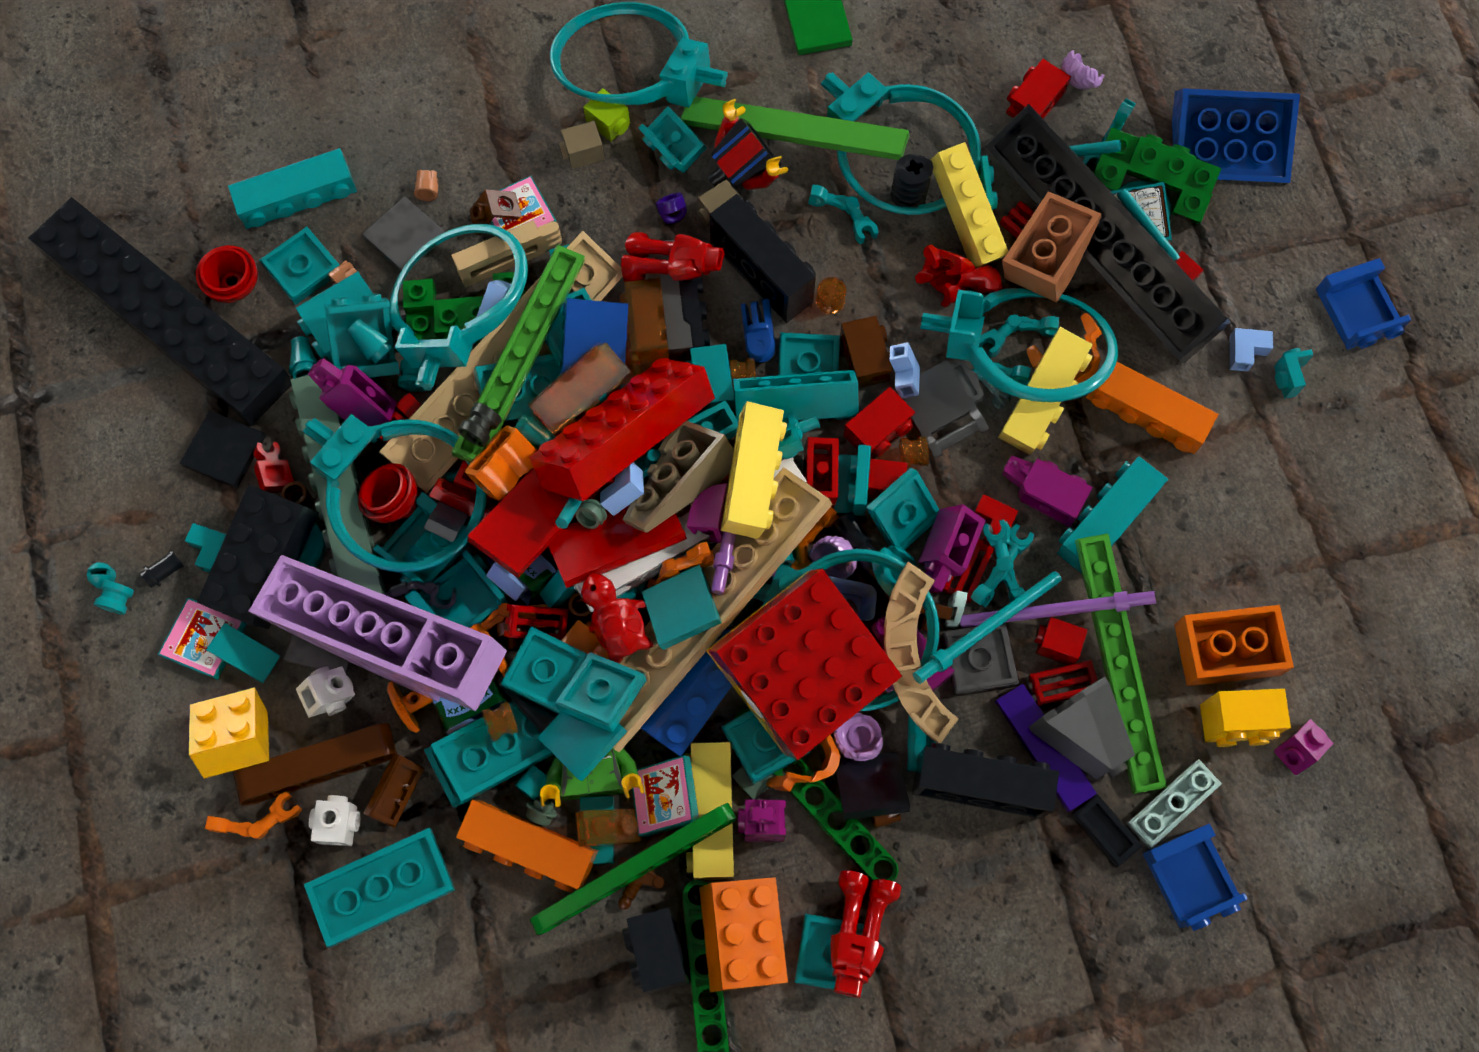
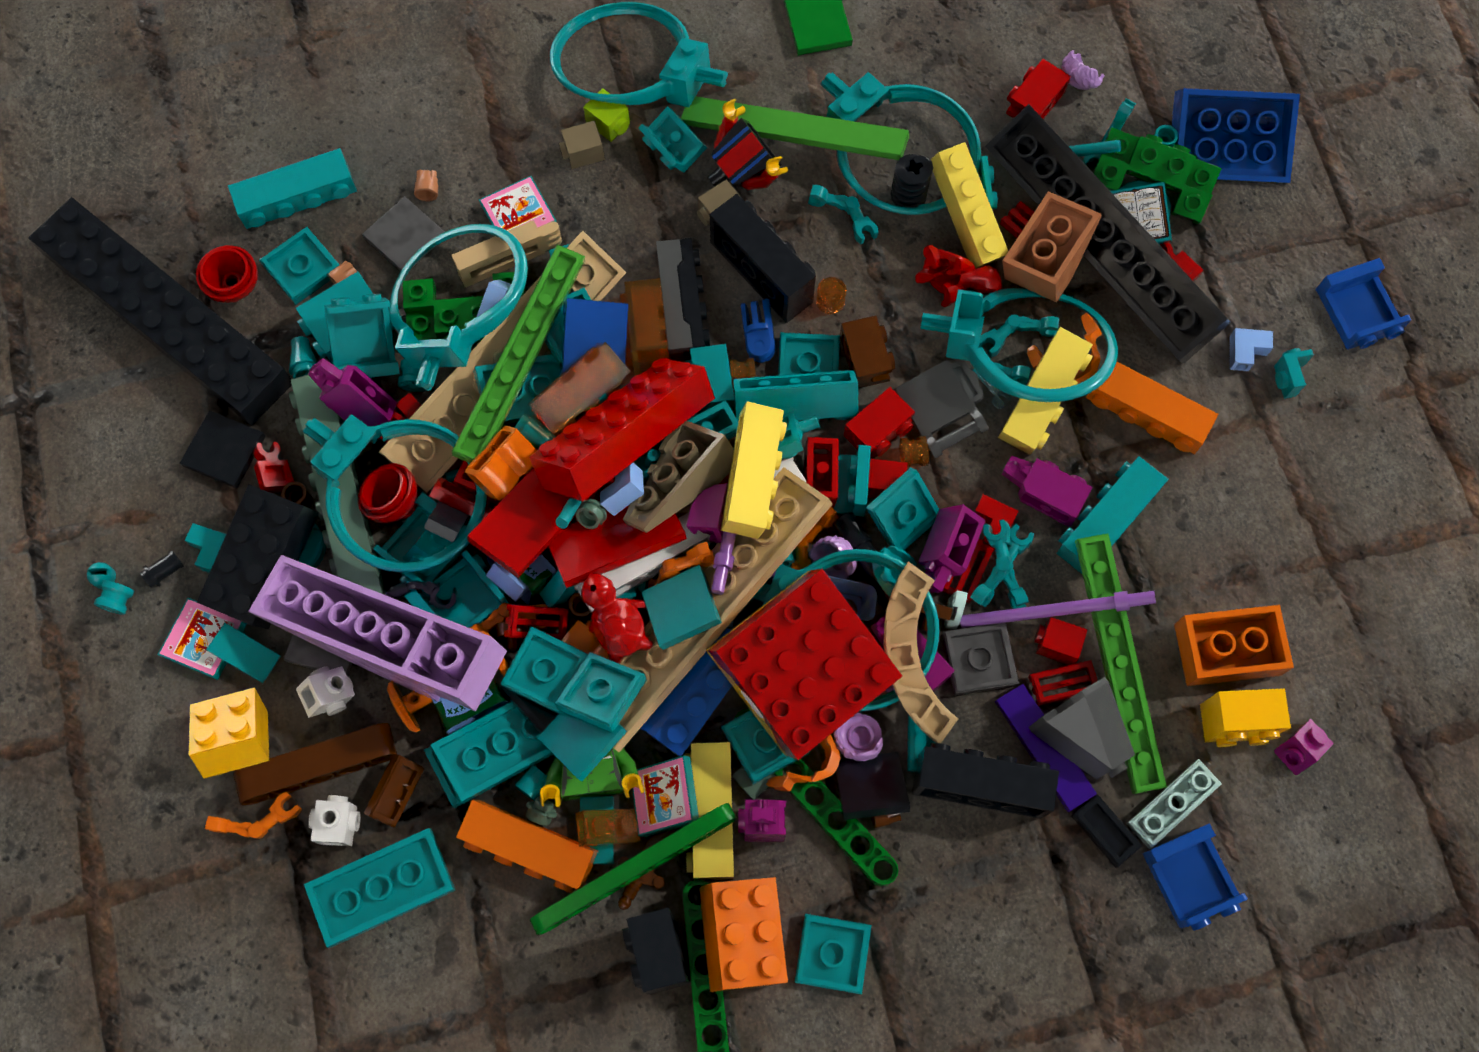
(369, 341): teal cone -> none
(480, 423): pearl dark grey wheel -> none
(487, 207): reddish brown bracket -> none
(500, 721): clear orange wheel -> none
(670, 204): dark purple tile -> none
(686, 261): red piece -> none
(855, 955): red piece -> none
(906, 370): light blue piece -> none
(944, 658): teal bar -> none
(1140, 215): teal bar -> none
(1168, 134): none -> teal hose

